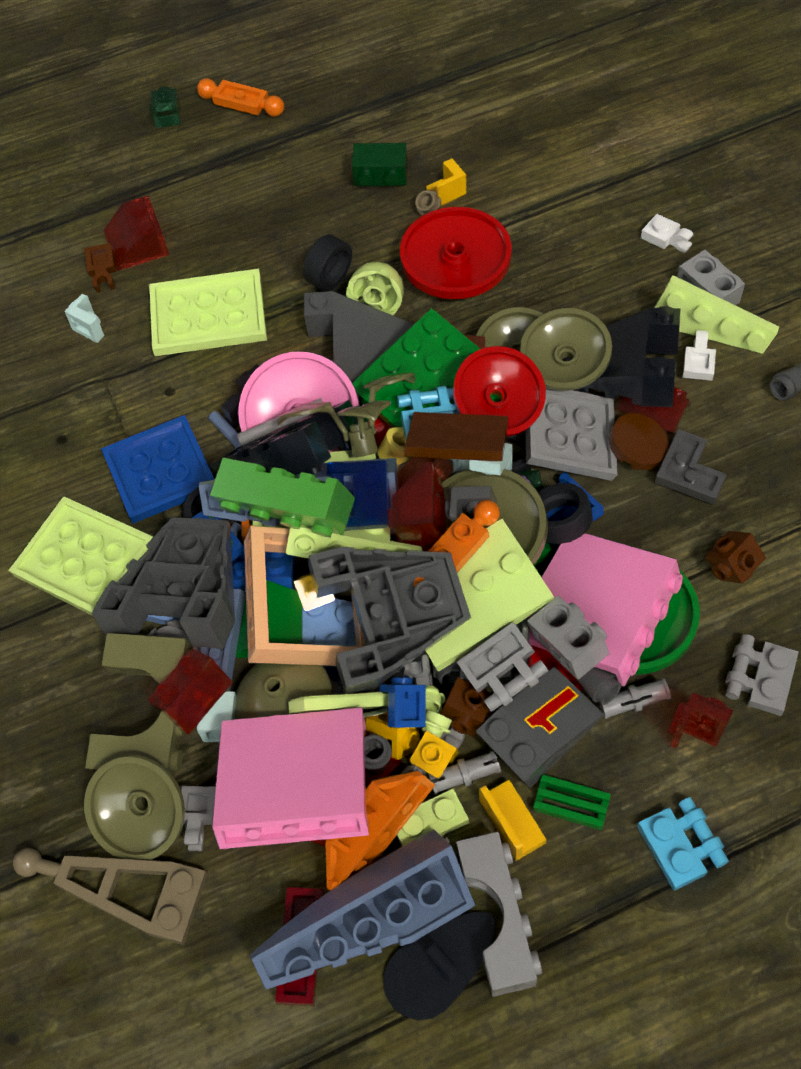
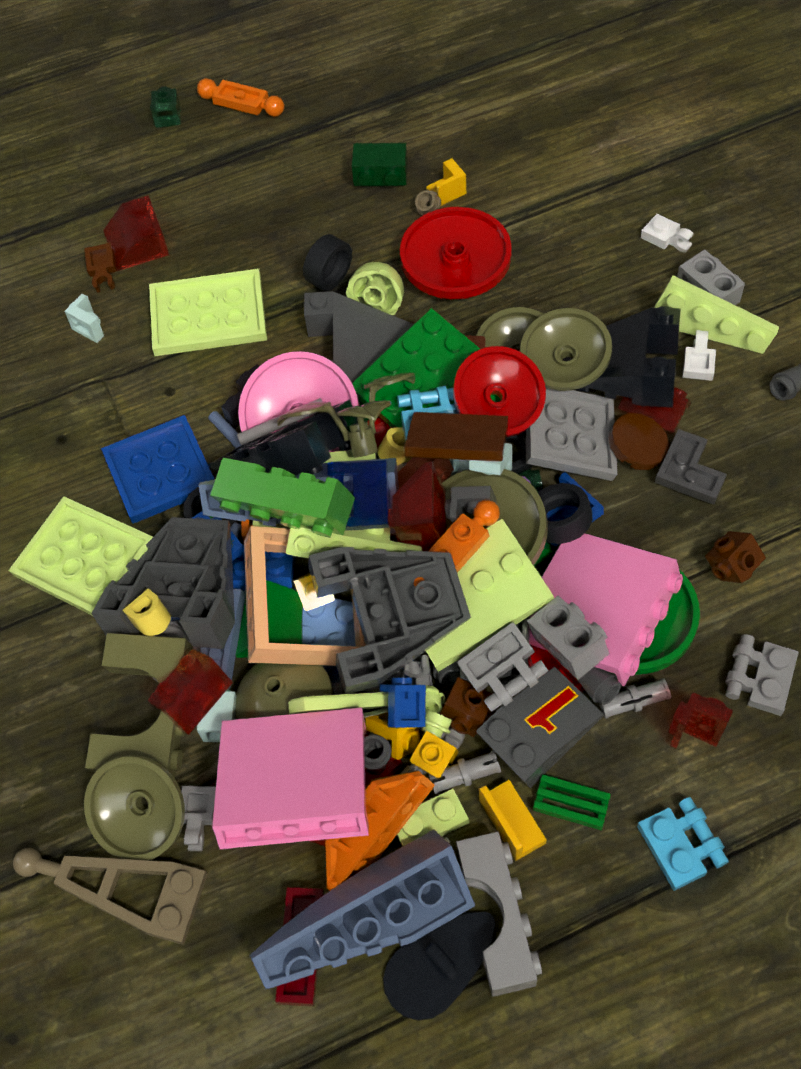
(154, 618): none -> light yellow plate

